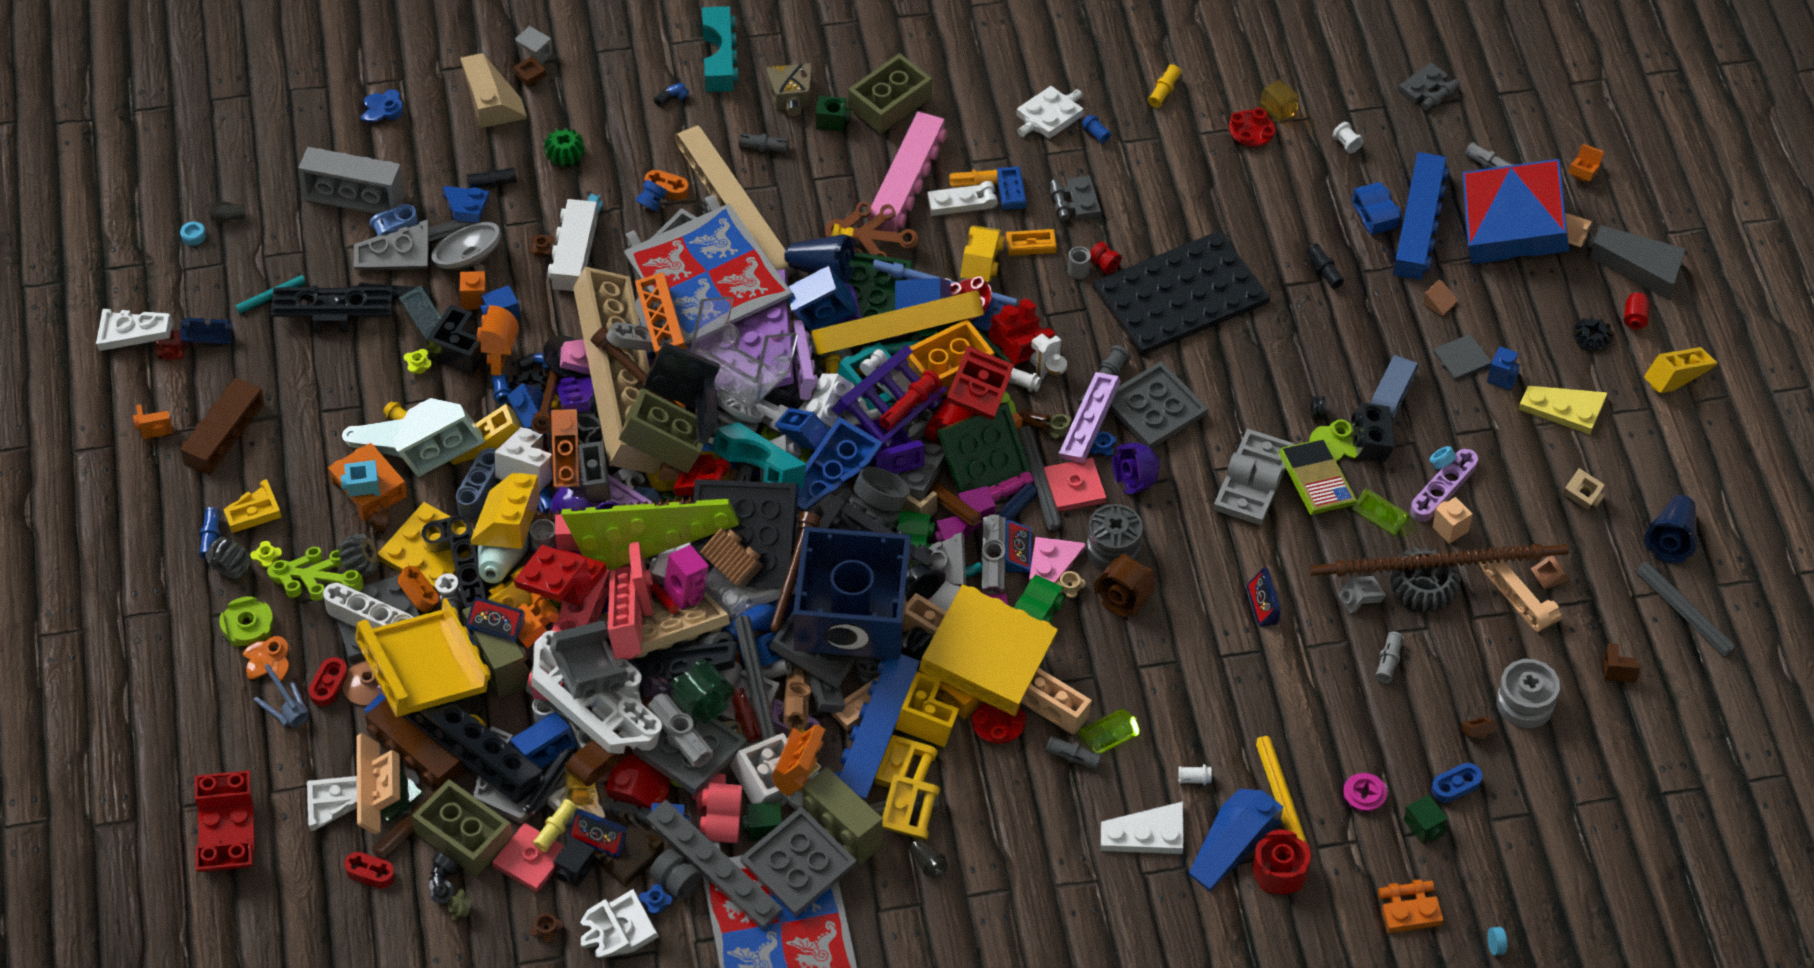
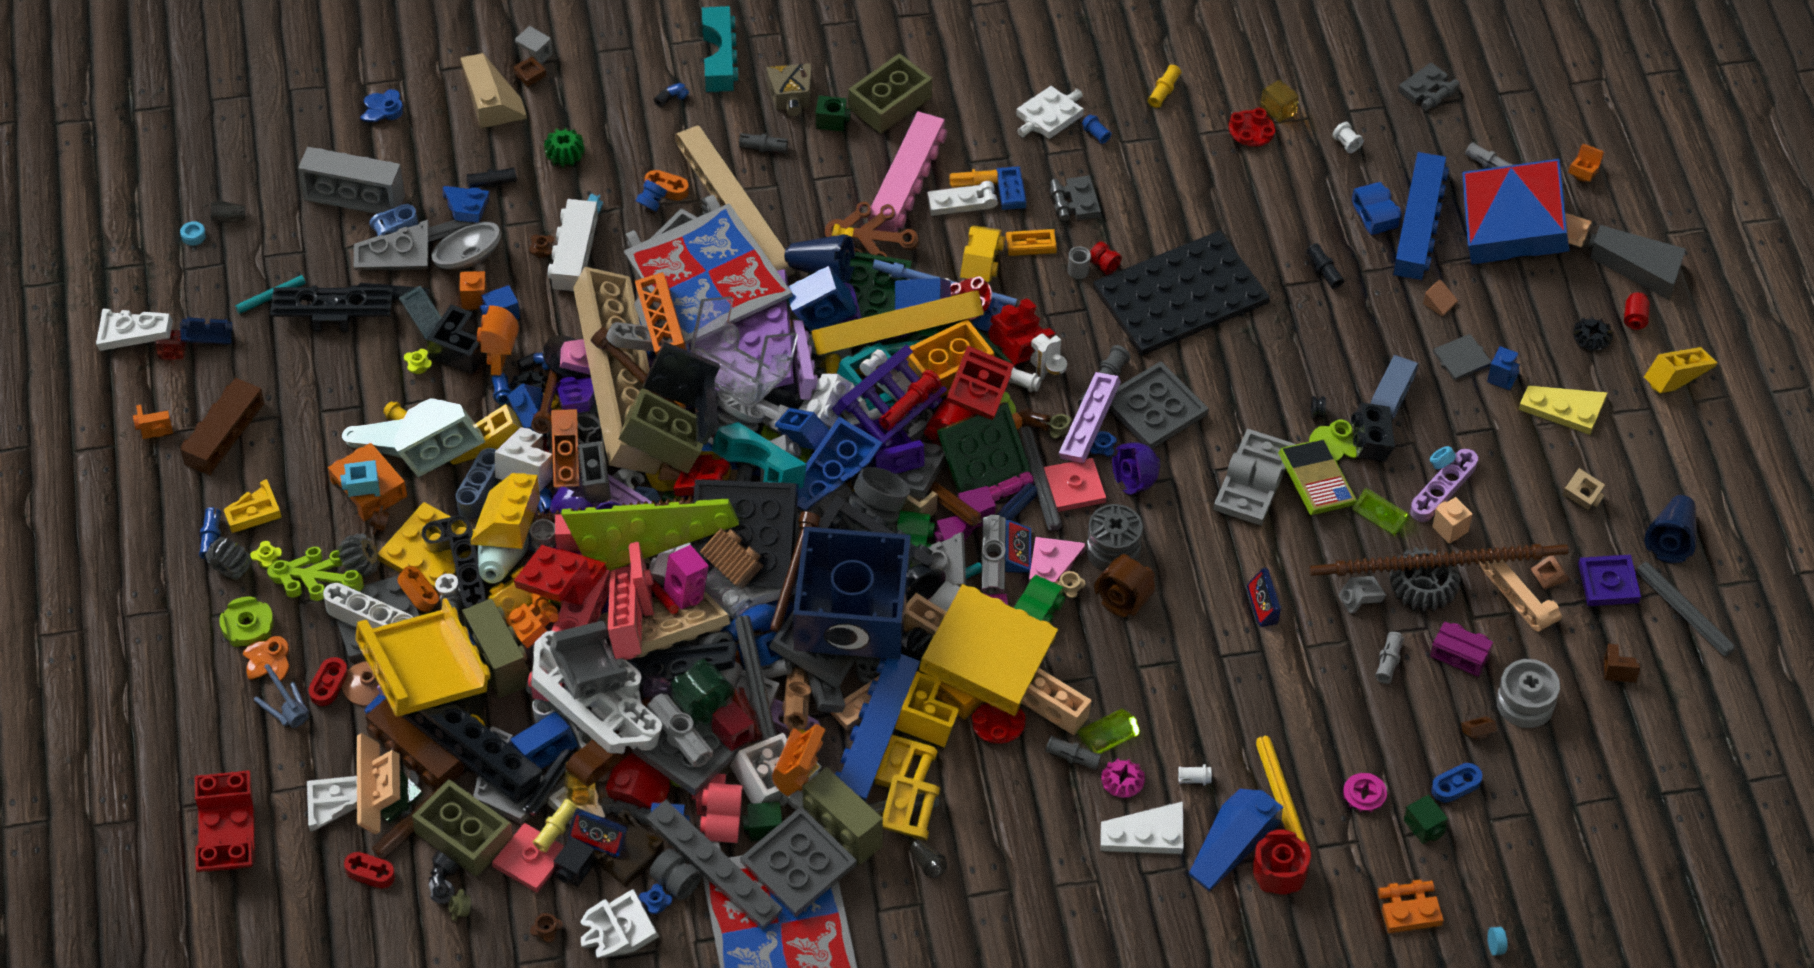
(495, 619): slope -> none
(732, 726): none -> dark red brick
(1131, 784): none -> dark pink gear
(1461, 648): none -> magenta brick
(1609, 580): none -> dark purple plate

